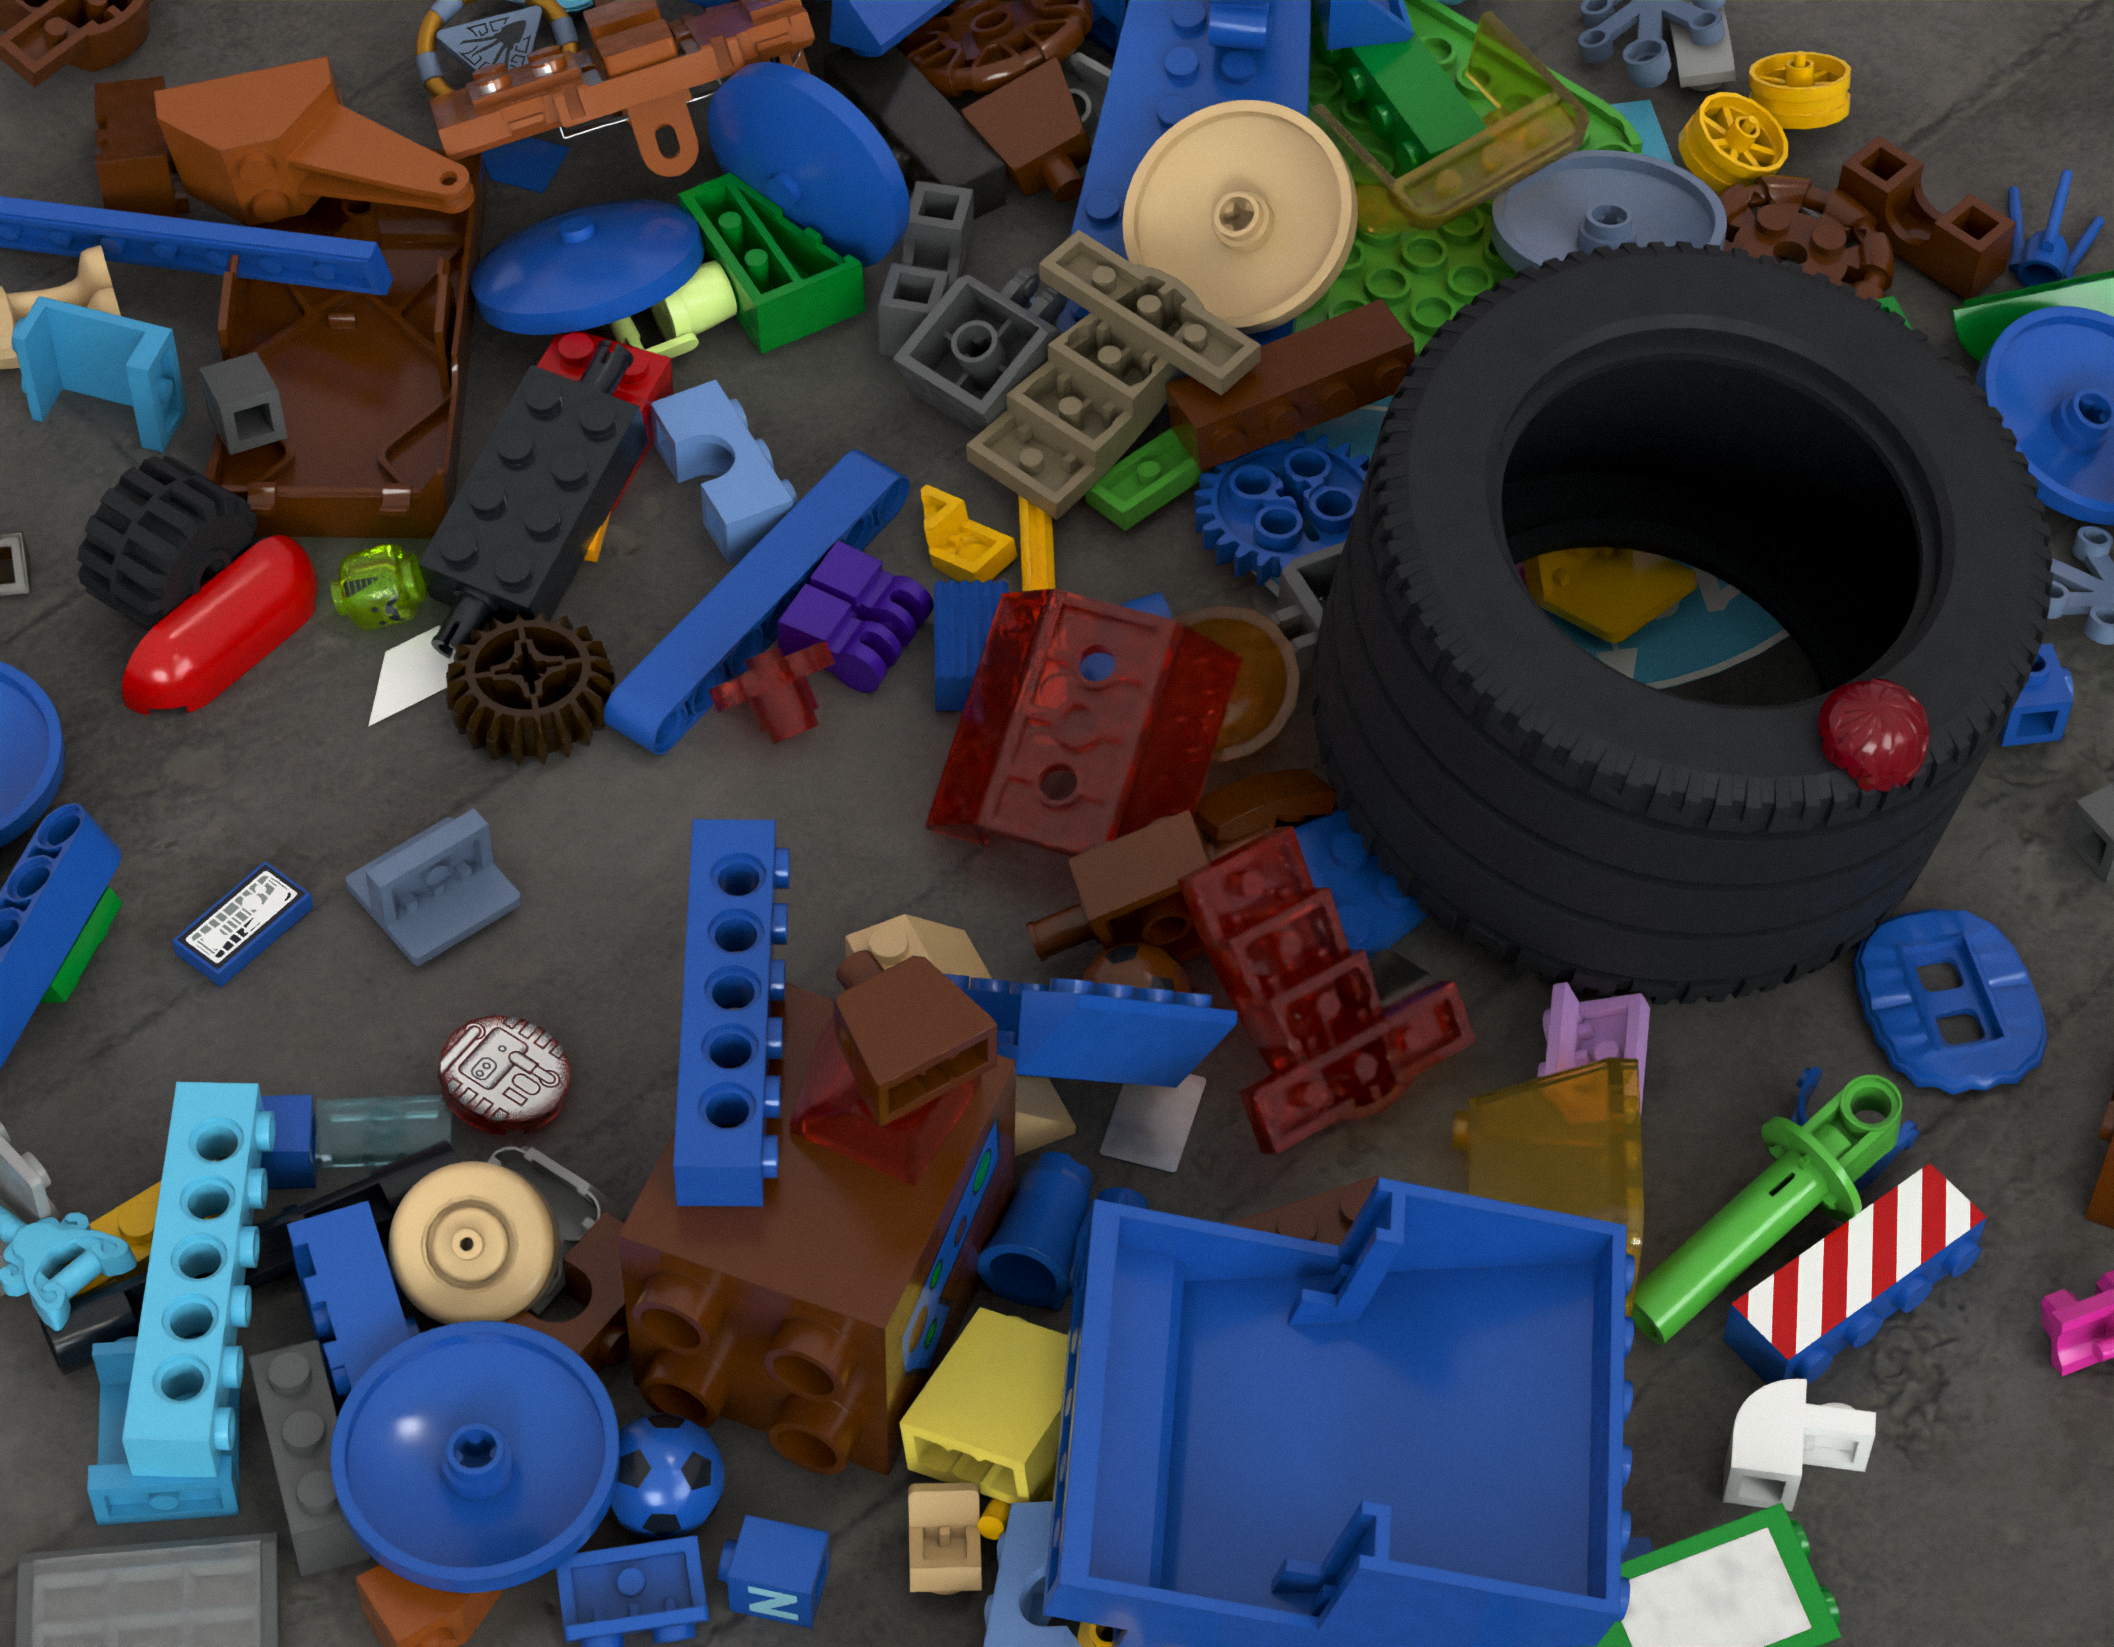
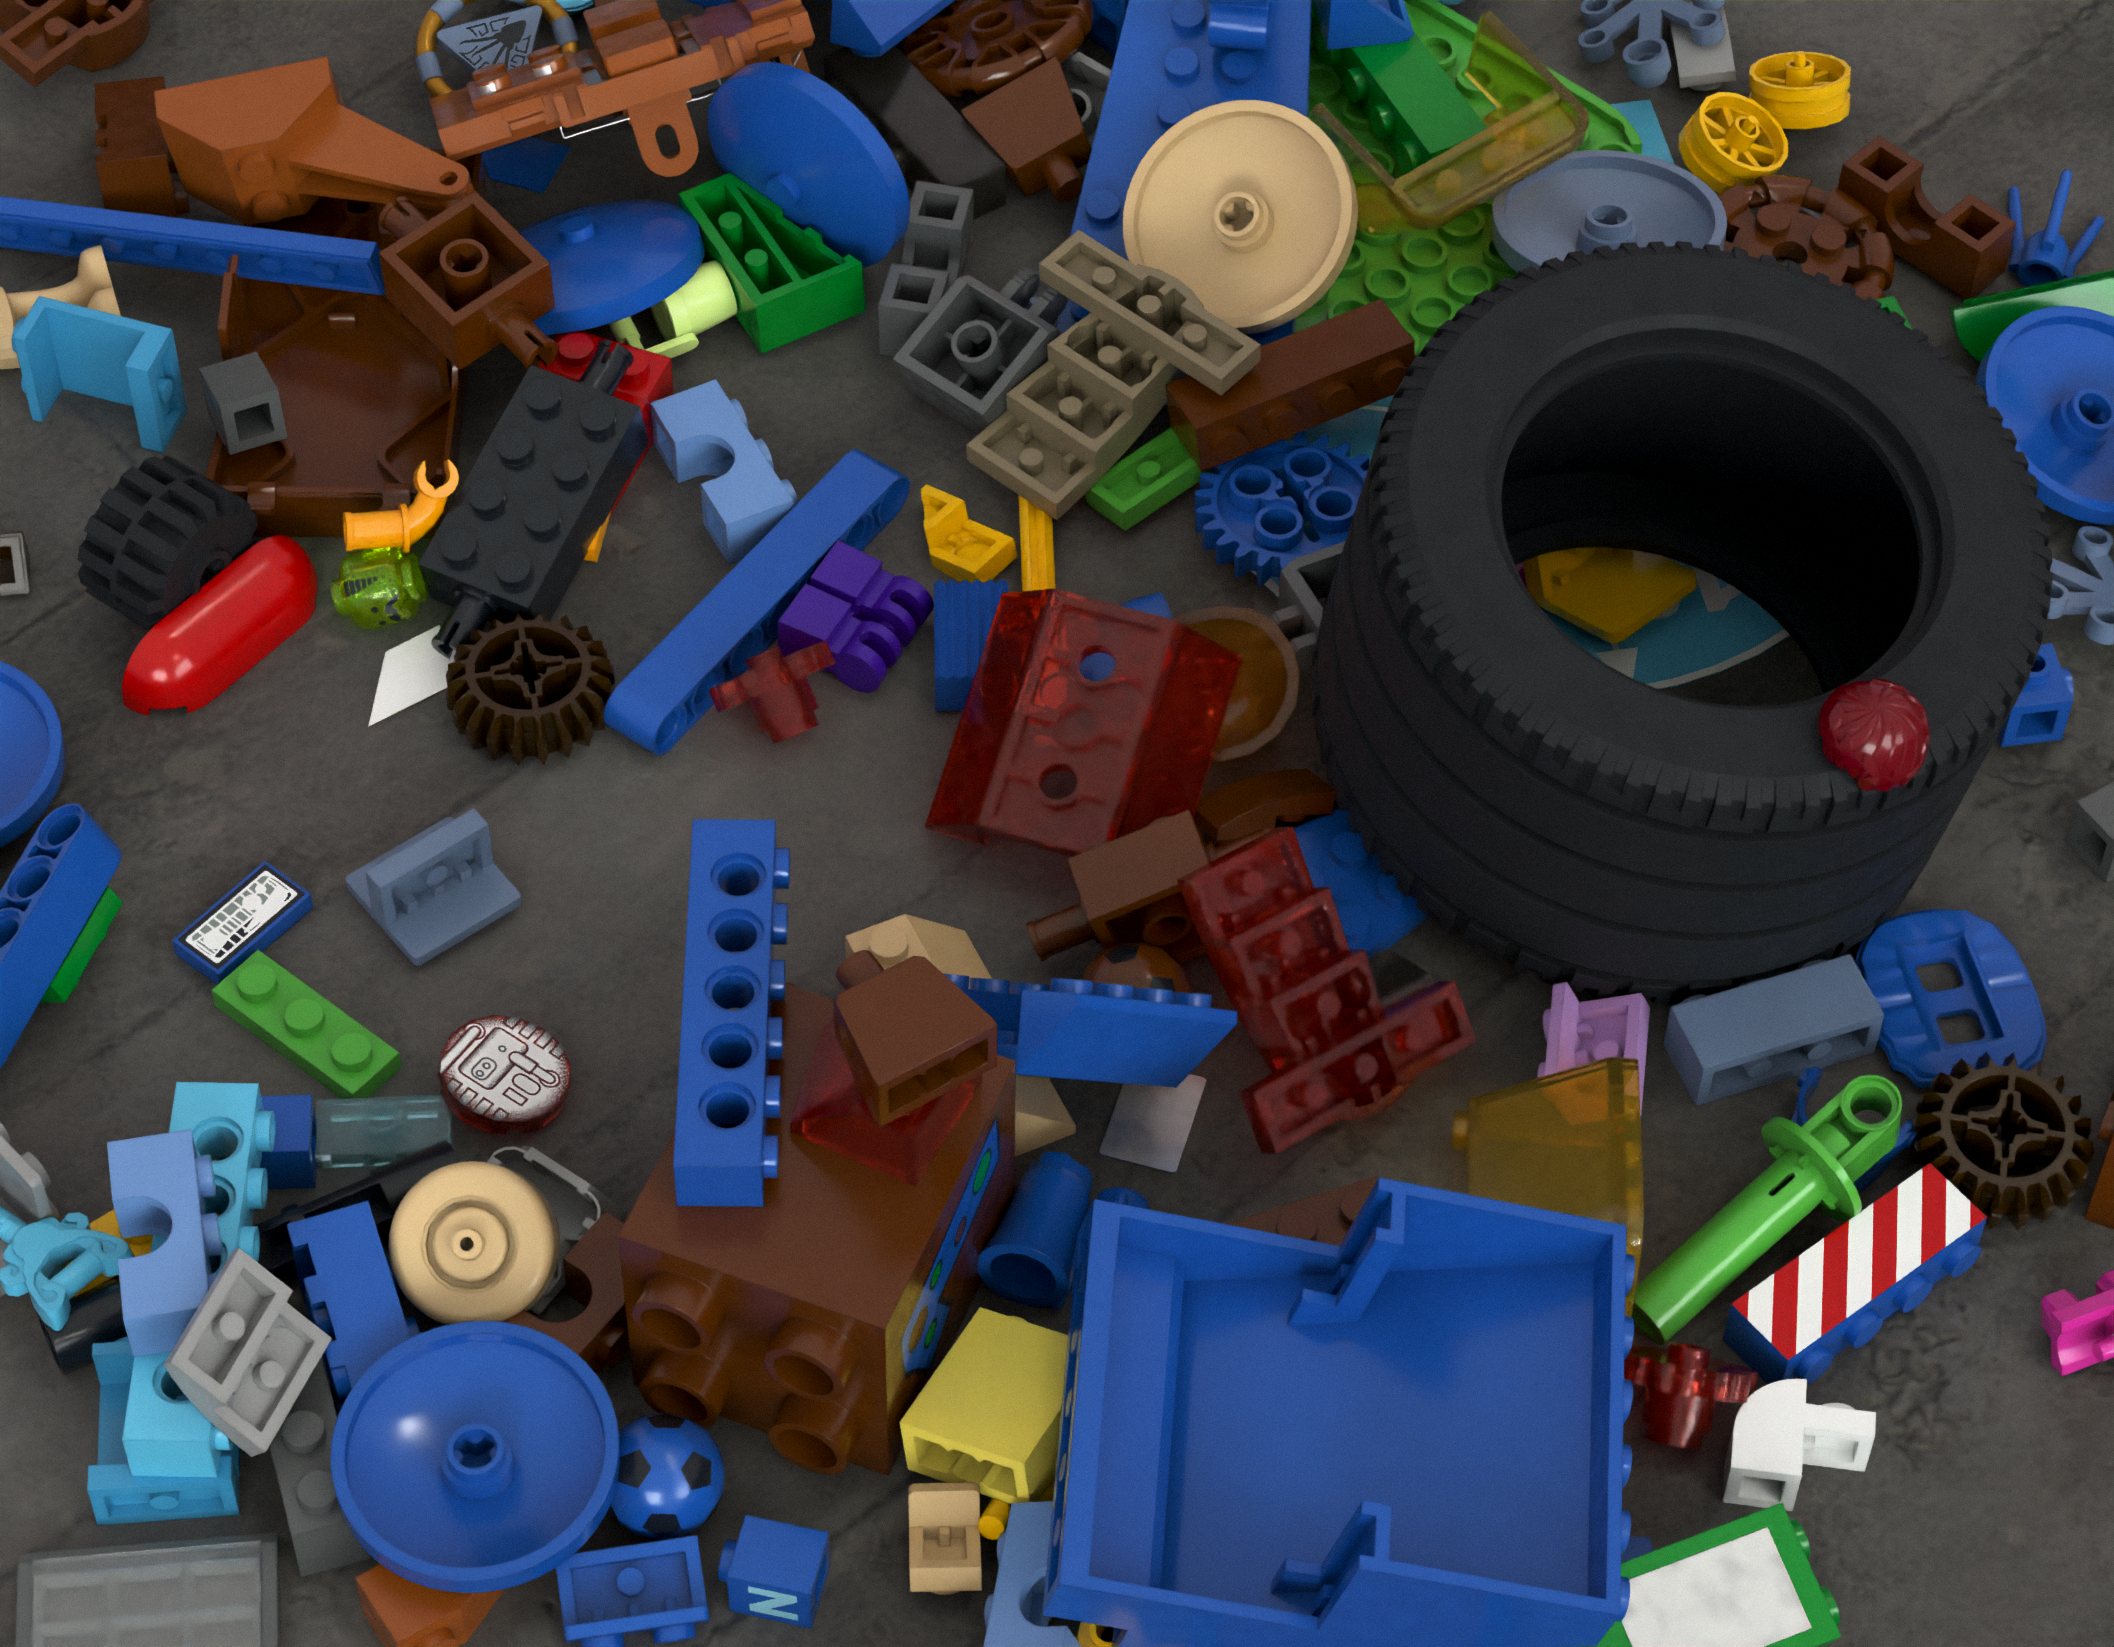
(161, 1192): none -> medium blue arch
(246, 1354): none -> light grey slope
(306, 1028): none -> bright green plate
(406, 524): none -> light orange piece
(468, 281): none -> reddish brown brick
(1684, 1390): none -> clear red plant
(1772, 1029): none -> sand blue brick
(2034, 1122): none -> dark brown gear

